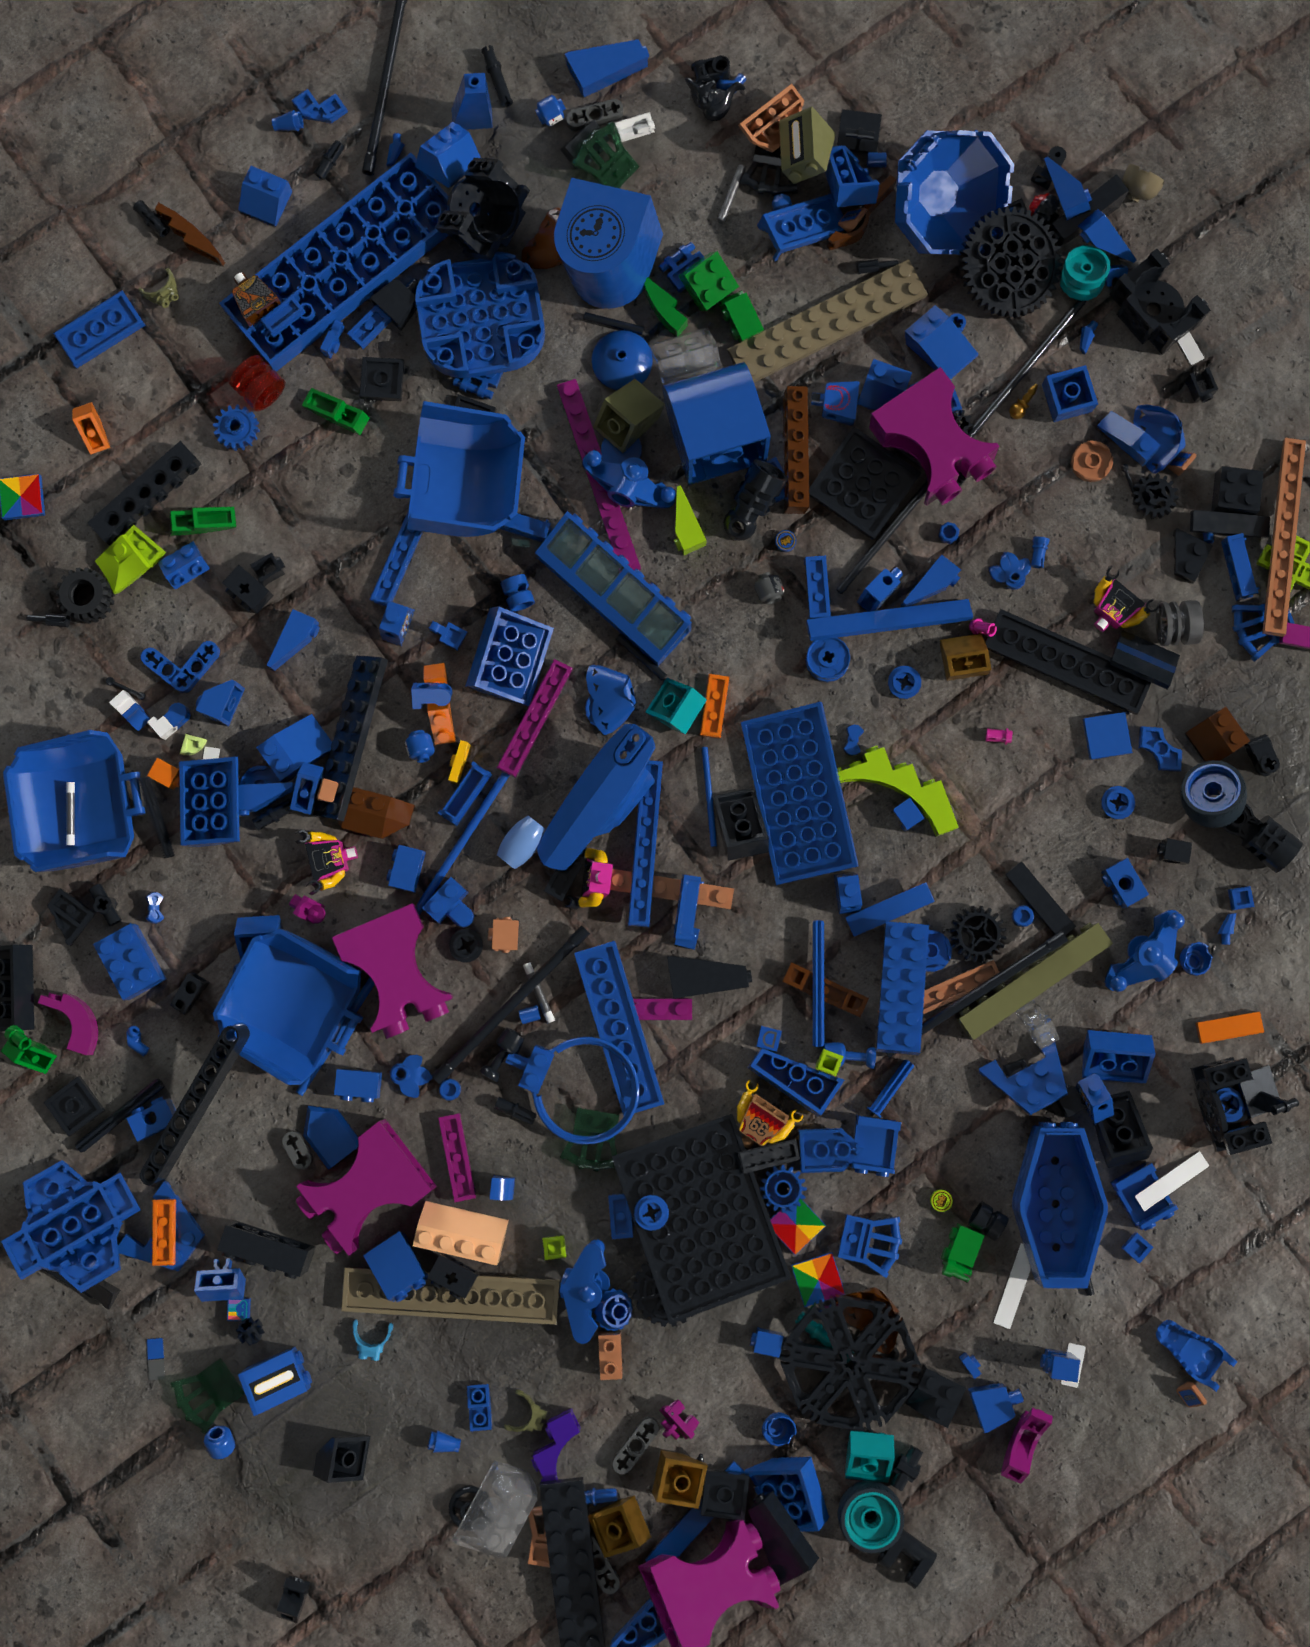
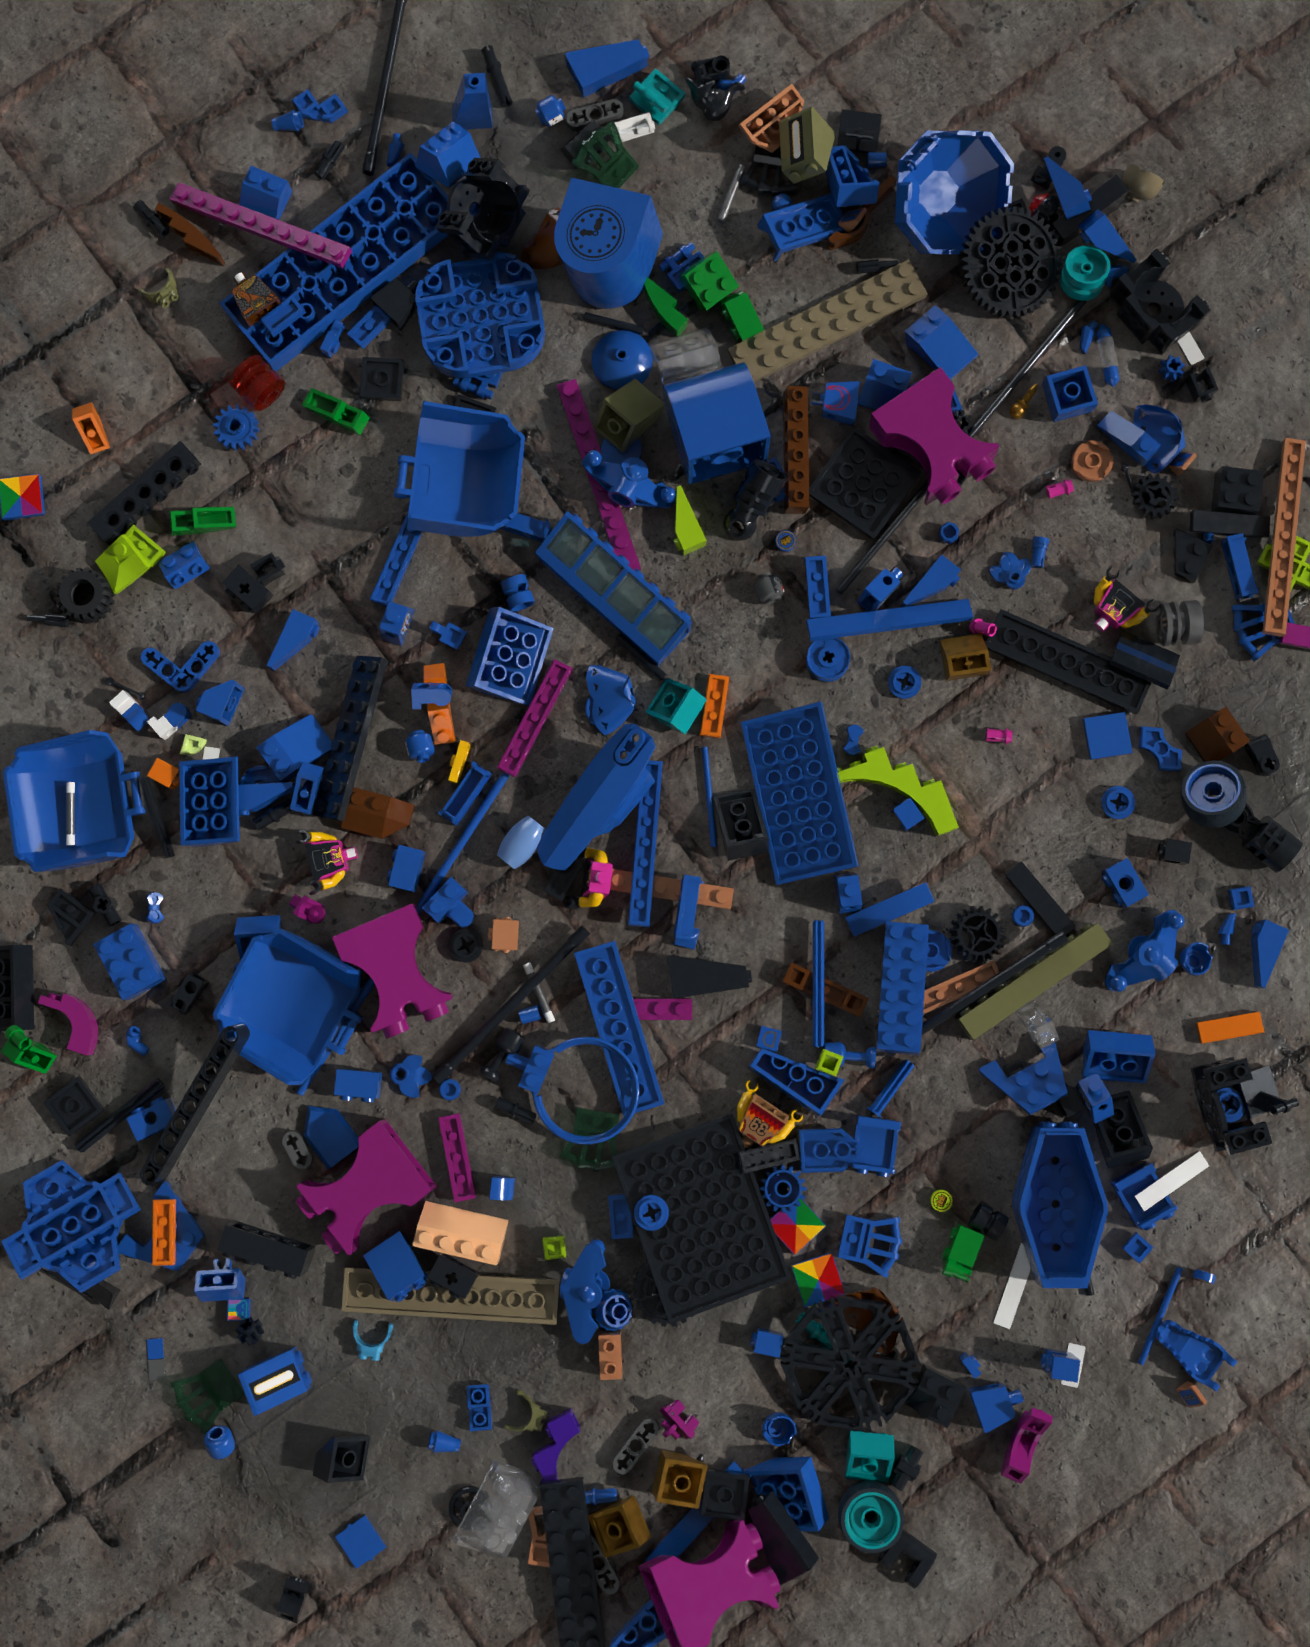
(99, 329): blue tile -> none
(261, 225): none -> magenta plate
(327, 790): nougat slope -> none
(360, 1541): none -> blue piece
(657, 96): none -> teal plate
(959, 319): blue bush -> none
(1059, 489): none -> dark pink pin
(1107, 355): none -> piece
(1160, 1315): none -> blue axle
(1174, 363): none -> blue gear
(1204, 1276): none -> blue tile
(1266, 947): none -> blue slope

